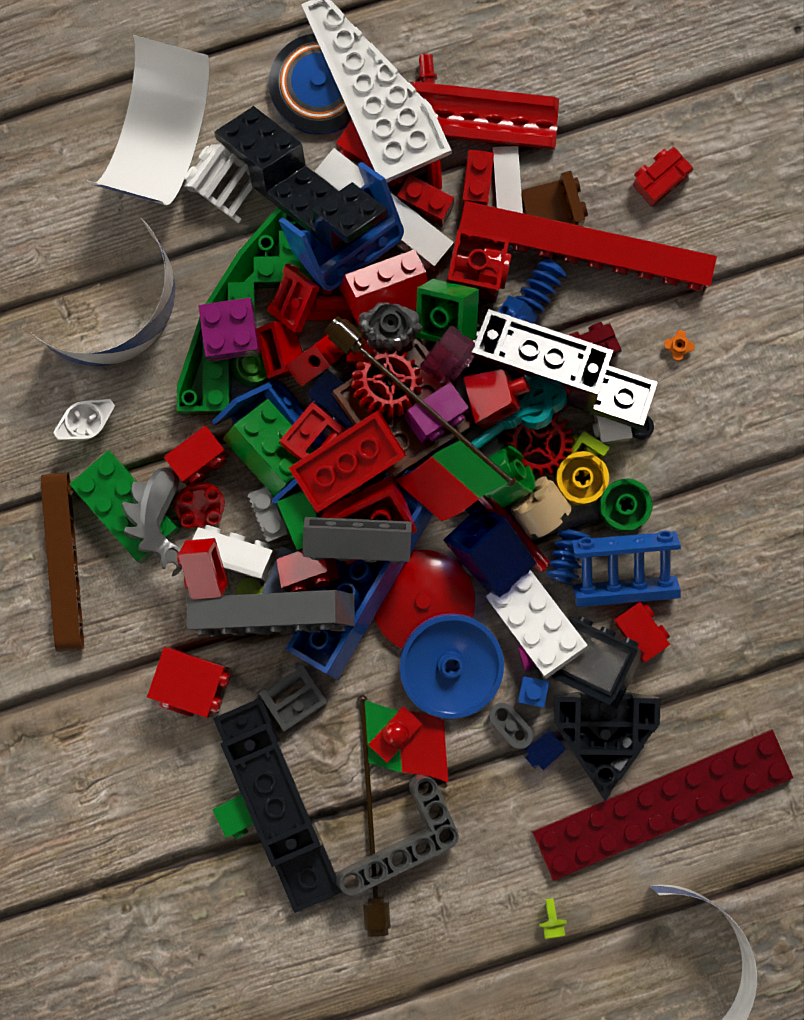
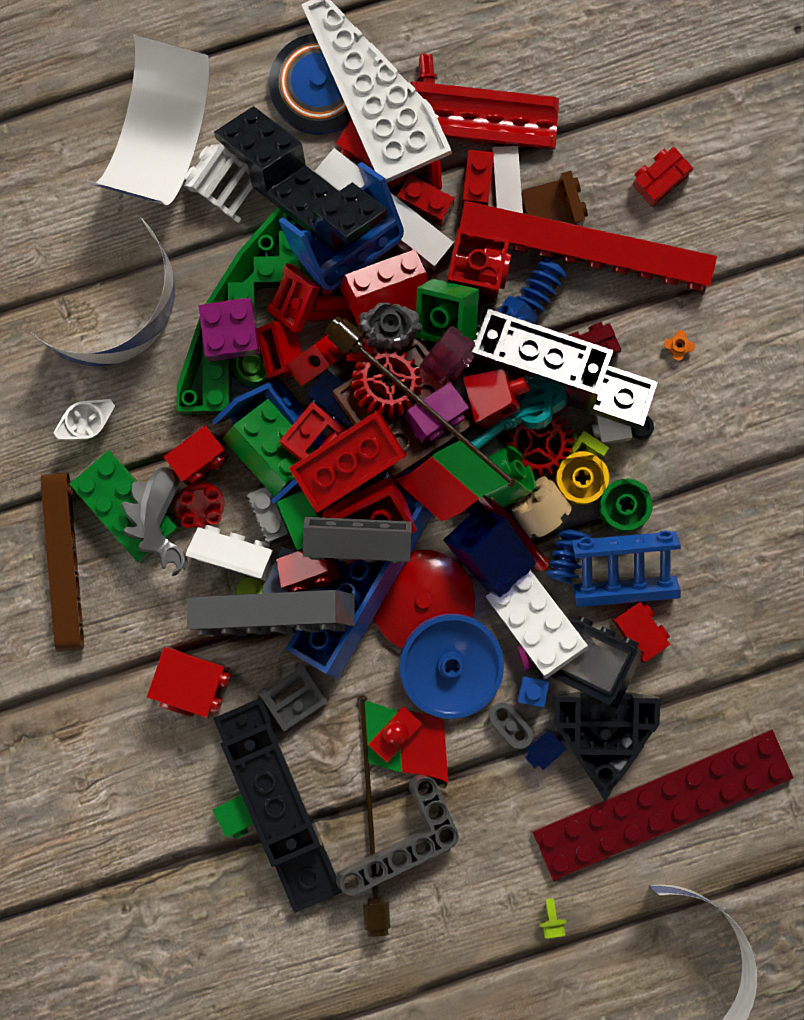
(202, 568): piece -> none

